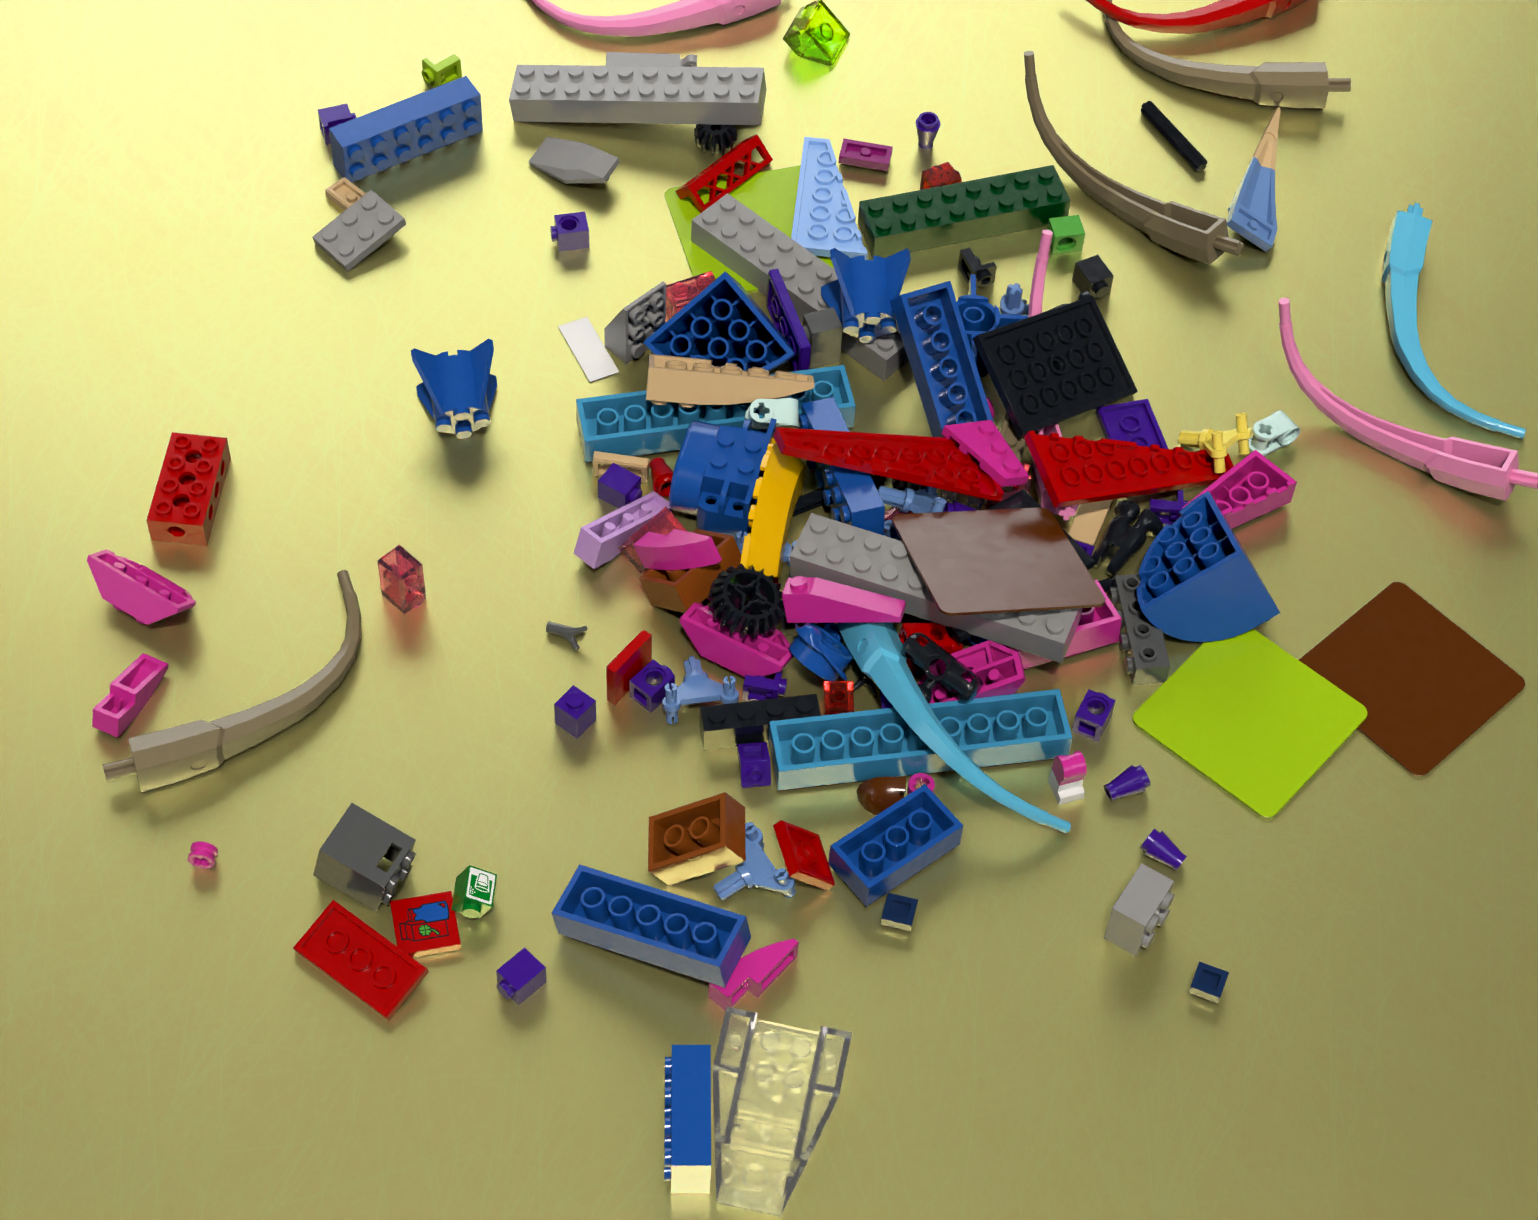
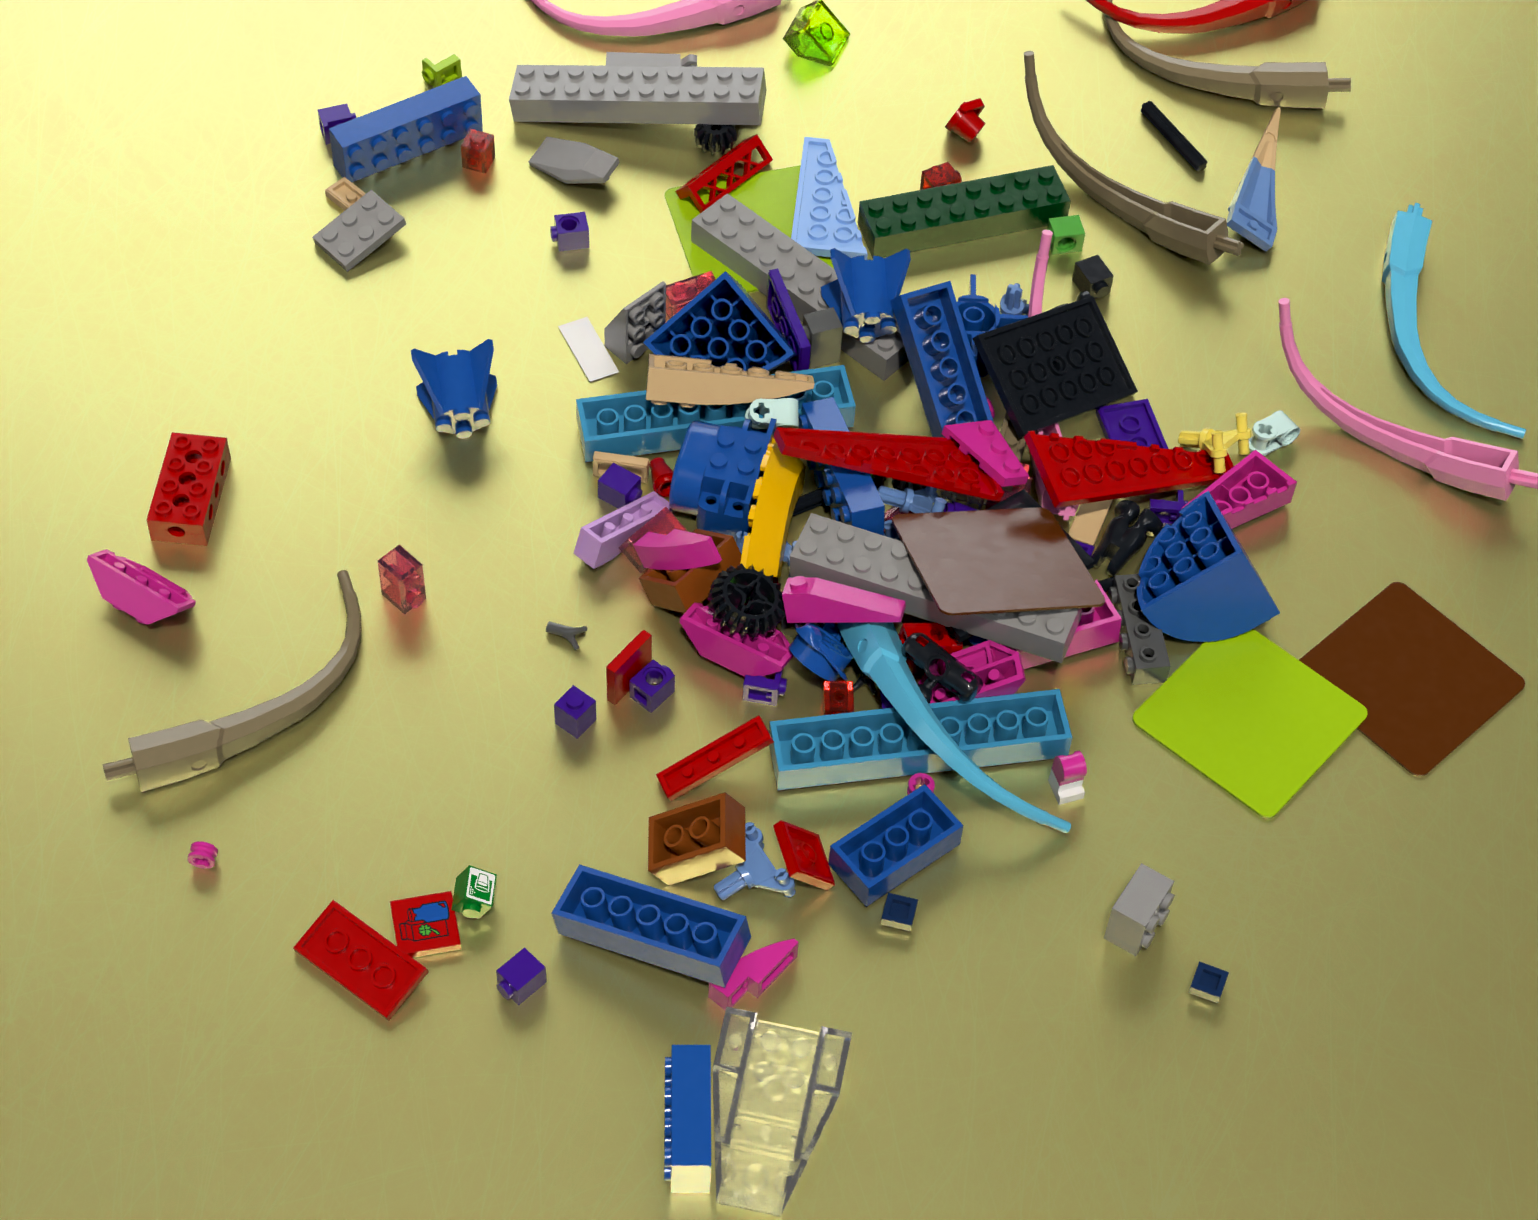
(128, 695): dark pink slope -> none
(352, 855): dark grey container -> none
(478, 151): none -> clear red brick
(697, 689): medium blue axle -> none
(714, 758): none -> red tile
(748, 721): black brick -> none
(754, 764): dark purple bracket -> none
(865, 154): magenta plate -> none
(881, 793): reddish brown brick -> none
(927, 128): dark purple cone -> none
(966, 120): none -> red piece
(970, 264): black bracket -> none
(1092, 724): dark purple brick -> none
(1128, 783): dark purple cone -> none
(1162, 849): dark purple cone -> none

